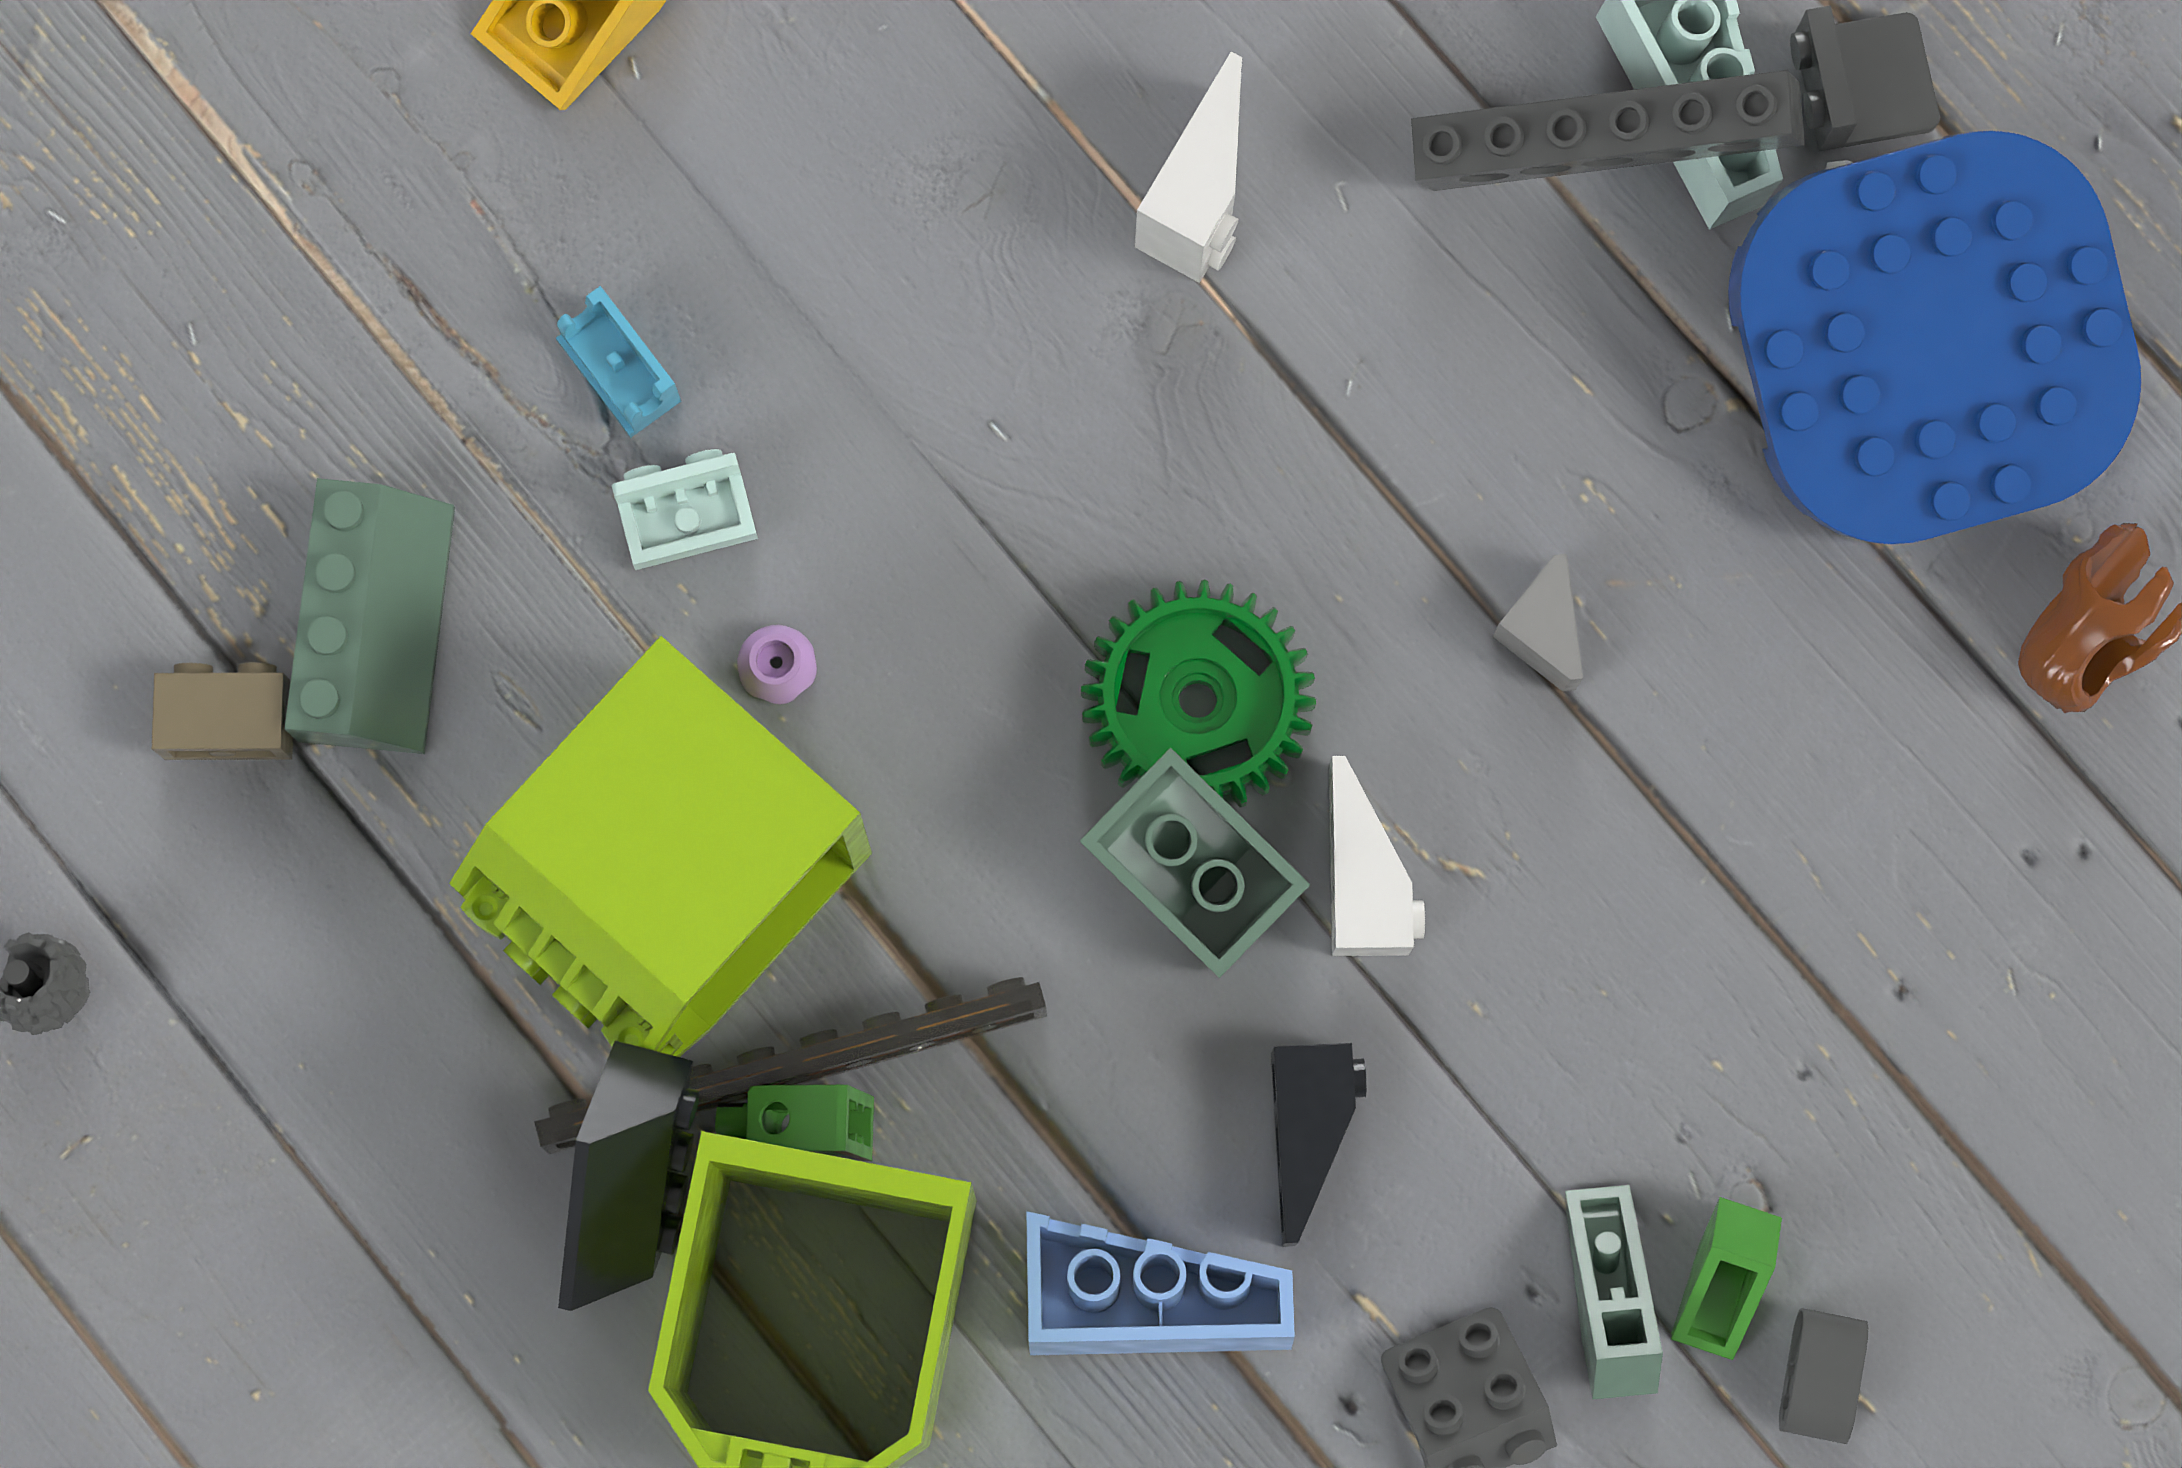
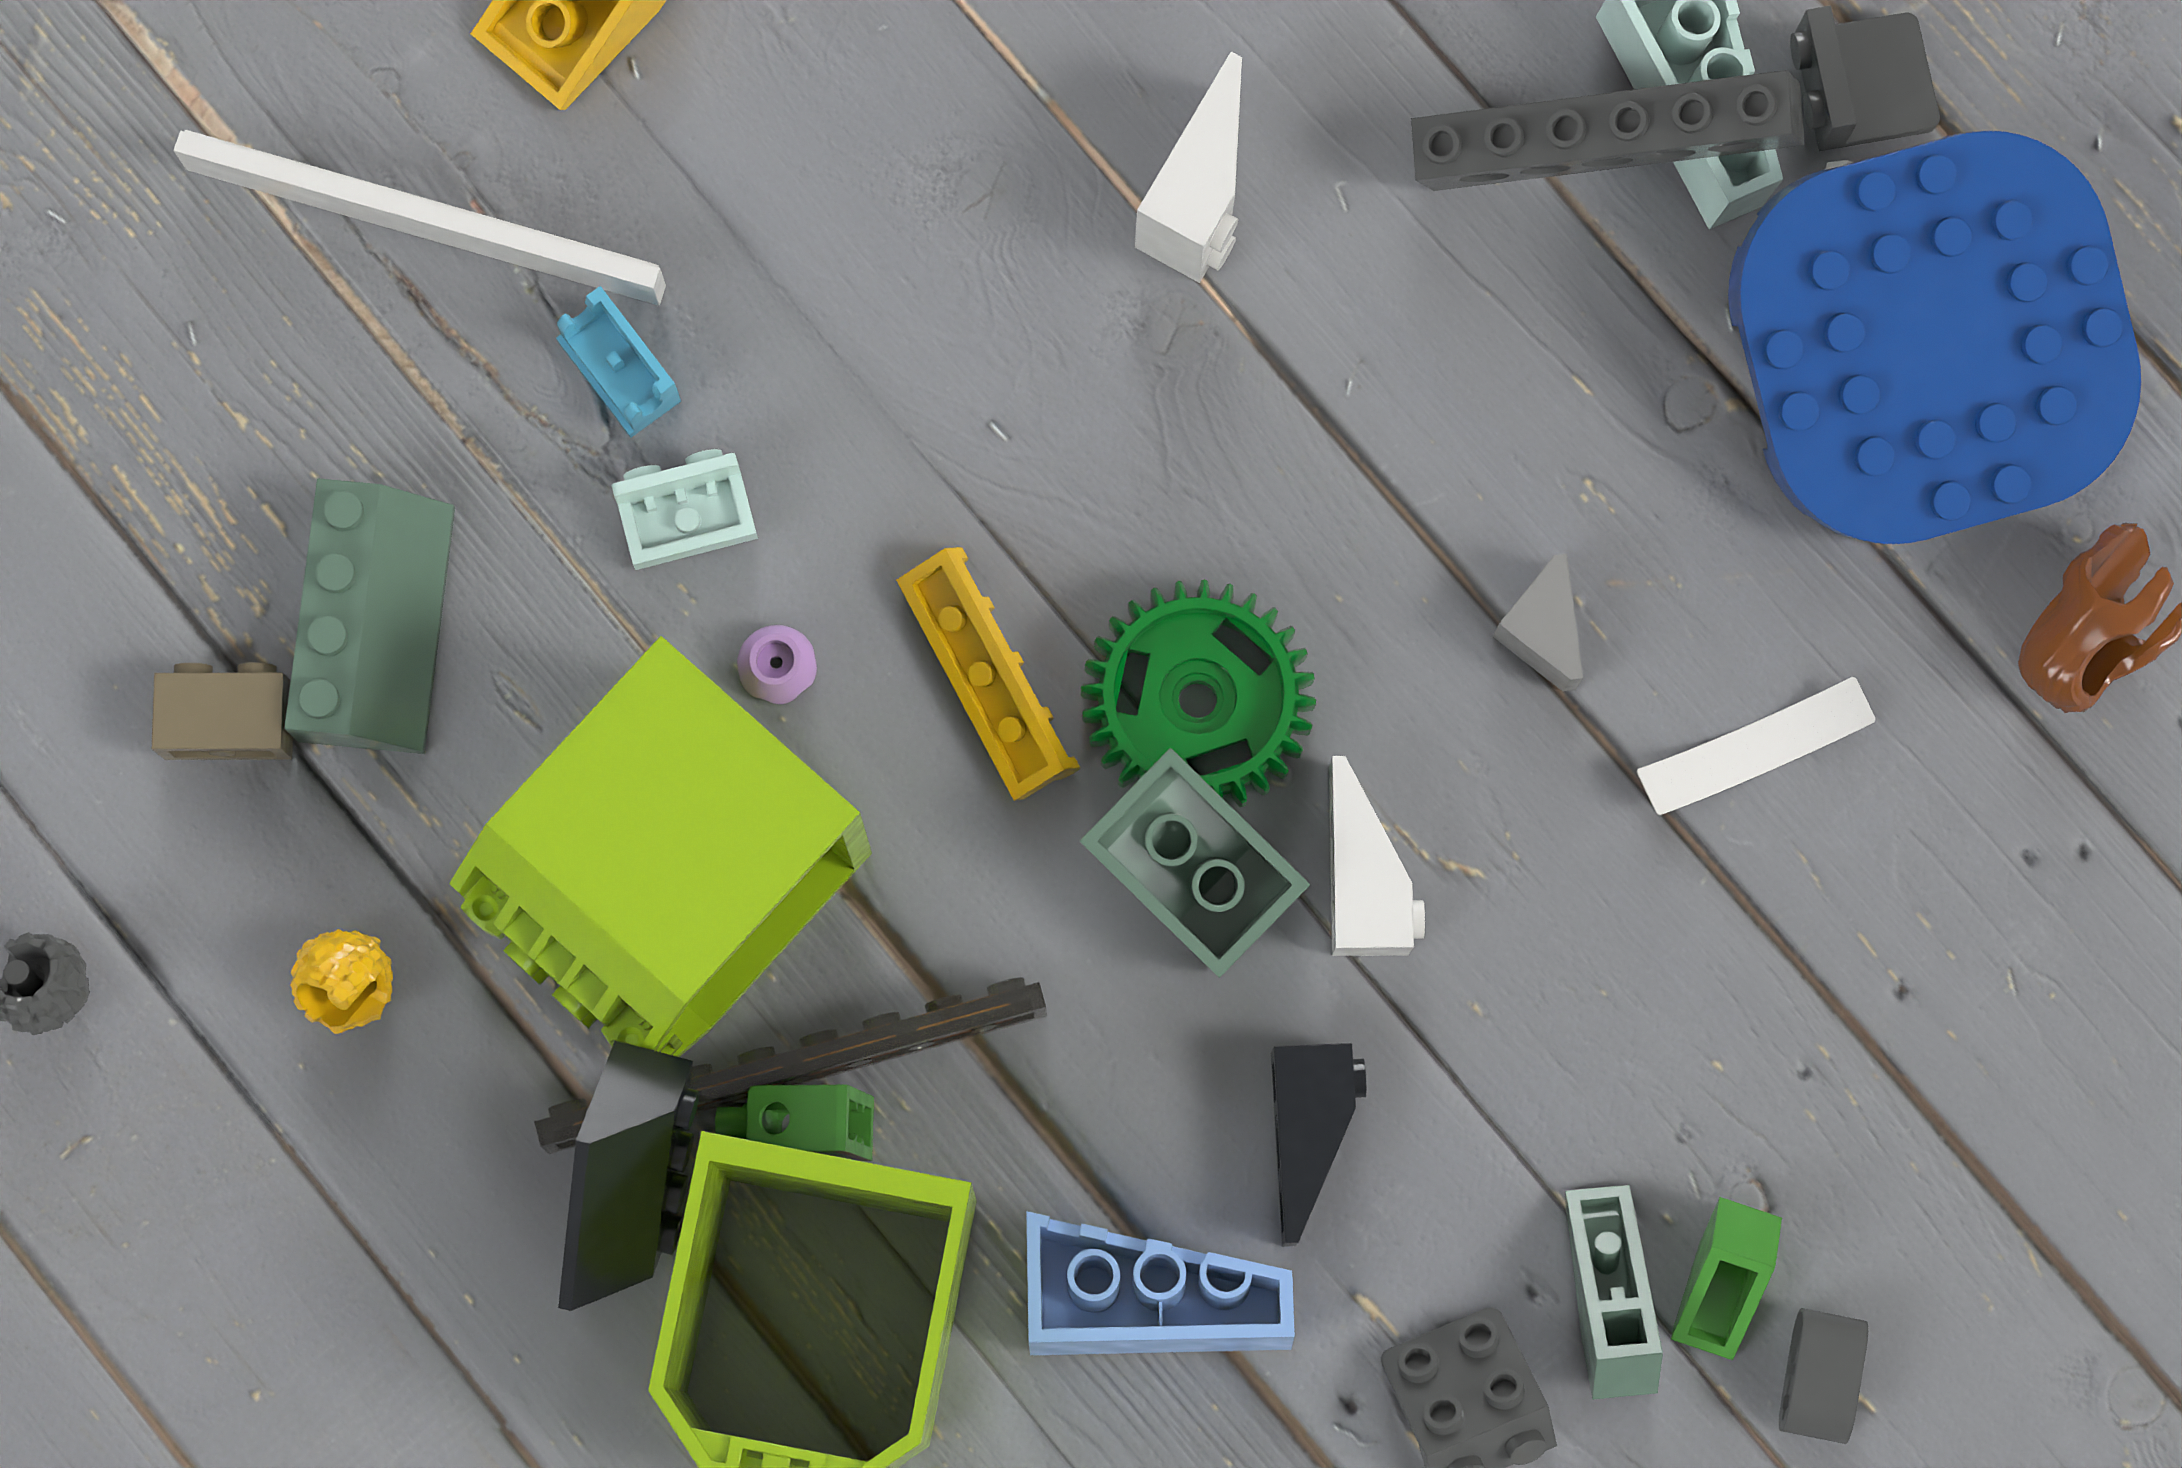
(342, 980): none -> yellow piece
(420, 217): none -> white tile
(986, 673): none -> yellow hinge
(1757, 747): none -> white sticker

